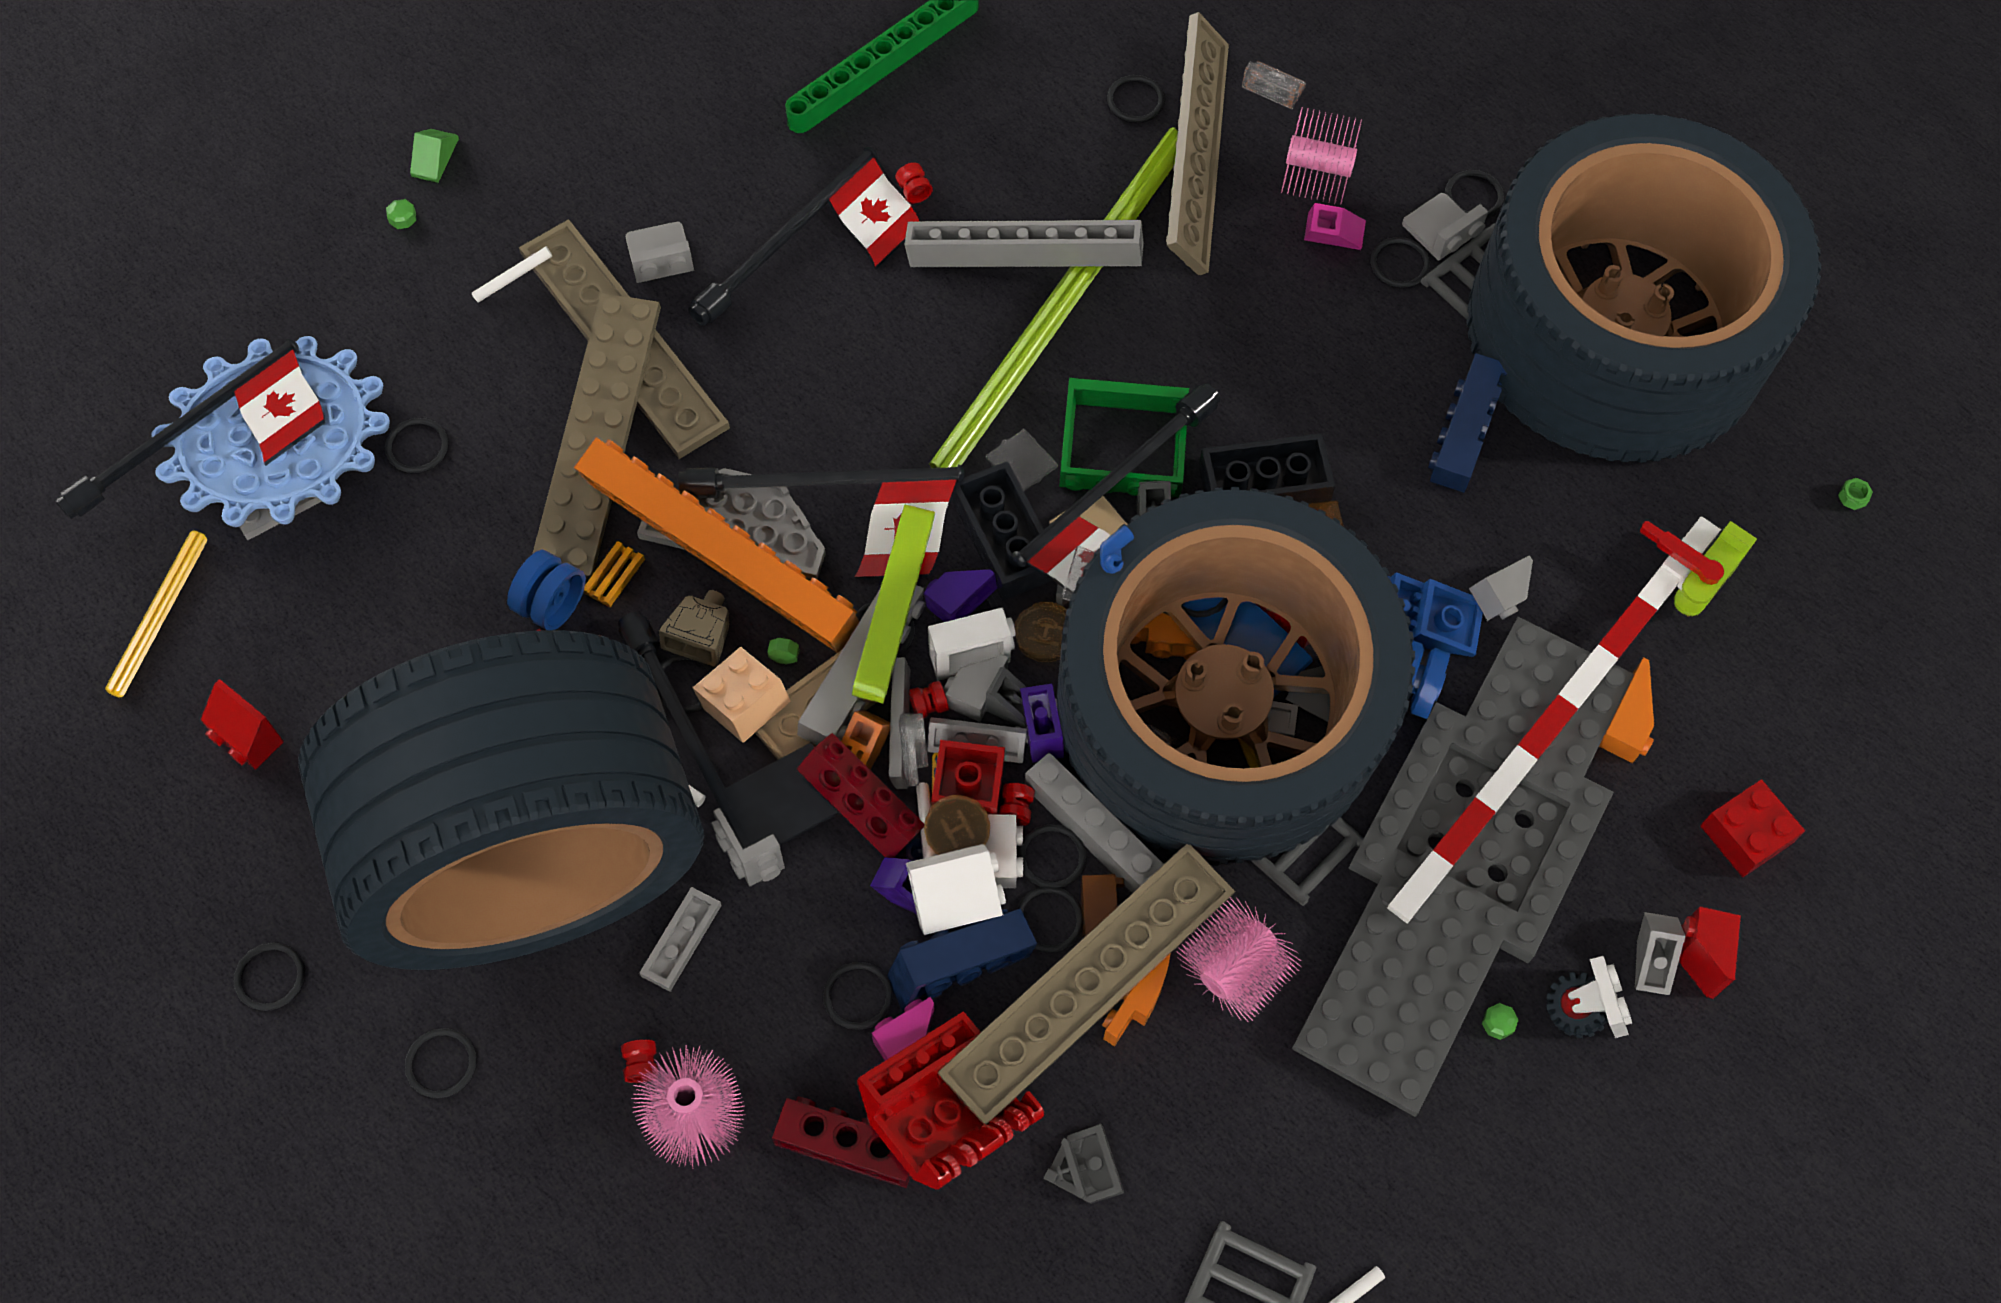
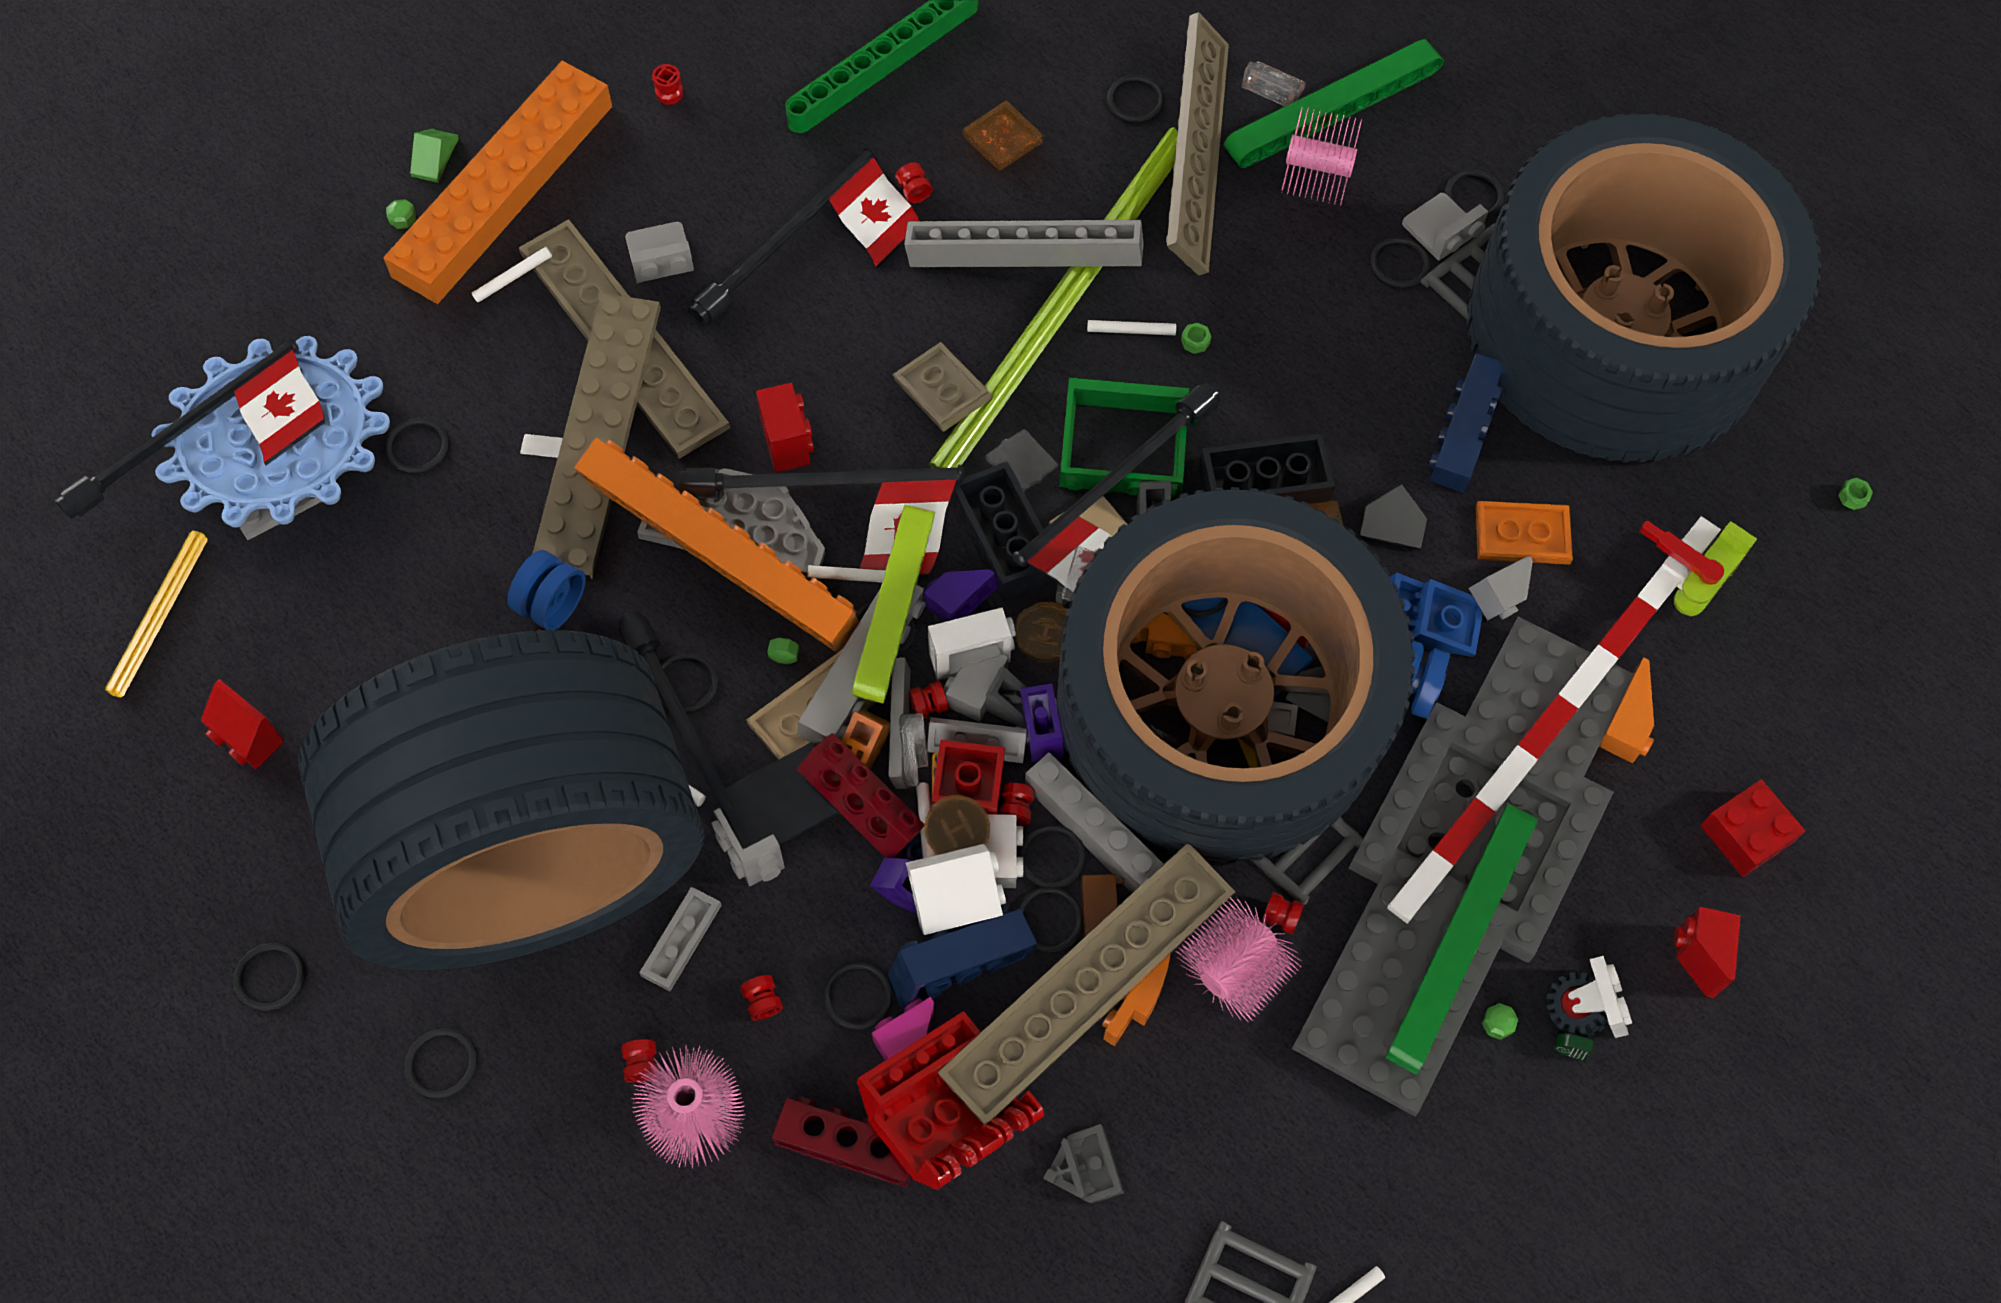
(498, 182): none -> orange brick
(541, 445): none -> white sticker
(604, 567): light orange tile -> none
(667, 84): none -> red wheel
(697, 628): dark tan torso -> none
(741, 694): light nougat brick -> none
(761, 997): none -> red wheel
(785, 427): none -> red brick
(850, 574): none -> white bar
(942, 386): none -> dark tan tile
(1002, 135): none -> clear orange plate
(1111, 548): blue arm -> none
(1131, 327): none -> white bar
(1196, 338): none -> bright green tile
(1282, 913): none -> red wheel
(1334, 226): dark pink slope -> none
(1341, 98): none -> green beam
(1394, 520): none -> dark grey slope
(1461, 939): none -> green beam
(1523, 529): none -> orange tile
(1573, 1046): none -> dark green tile
(1658, 953): light grey slope -> none

